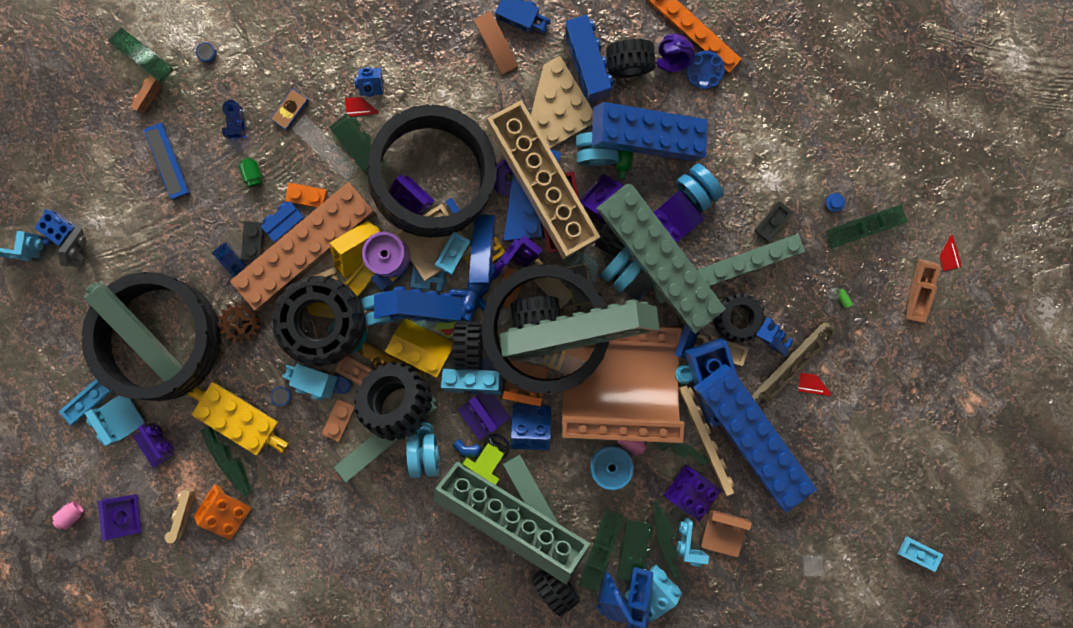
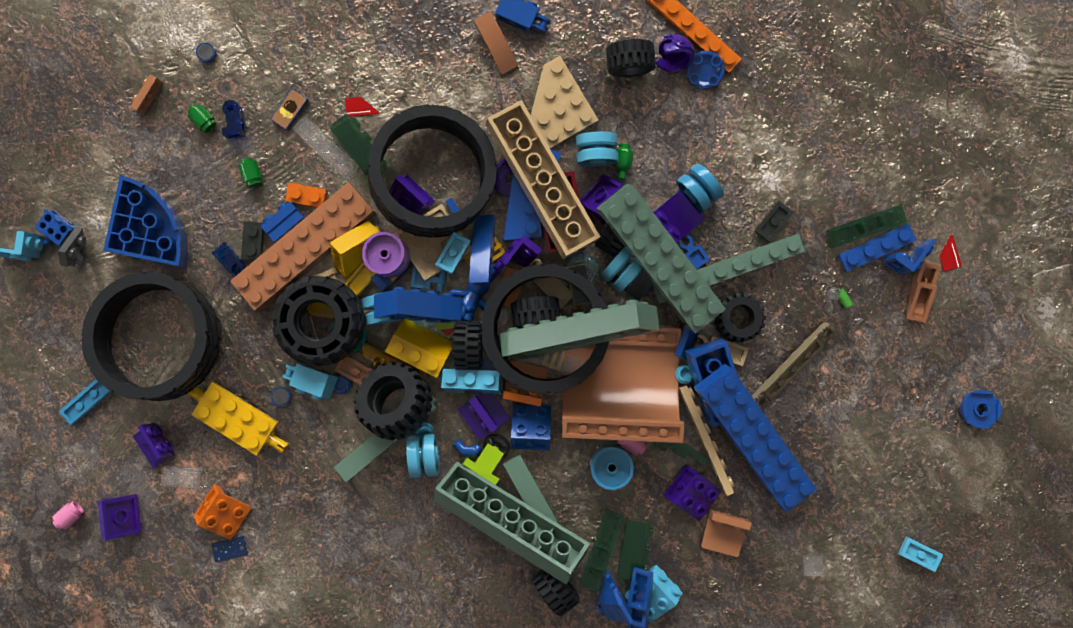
(115, 420): medium azure bracket -> none
(132, 330): sand green brick -> none
(141, 55): clear green slope -> none
(145, 226): none -> blue brick
(166, 161): tile -> none
(180, 515): tan plate -> none
(184, 477): none -> clear brick
(201, 118): none -> green brick
(229, 548): none -> dark blue sticker
(230, 467): clear green slope -> none
(239, 330): reddish brown gear -> none
(338, 420): nougat plate -> none
(369, 81): blue brick -> none
(587, 58): blue brick -> none
(649, 132): blue brick -> none
(664, 533): clear green slope -> none
(695, 254): none -> blue plate
(695, 557): medium azure bracket -> none
(773, 336): blue hinge -> none
(812, 384): red sticker -> none
(835, 202): blue plate -> none
(876, 247): none -> blue plate
(906, 264): none -> blue bracket
(969, 409): none -> blue plate

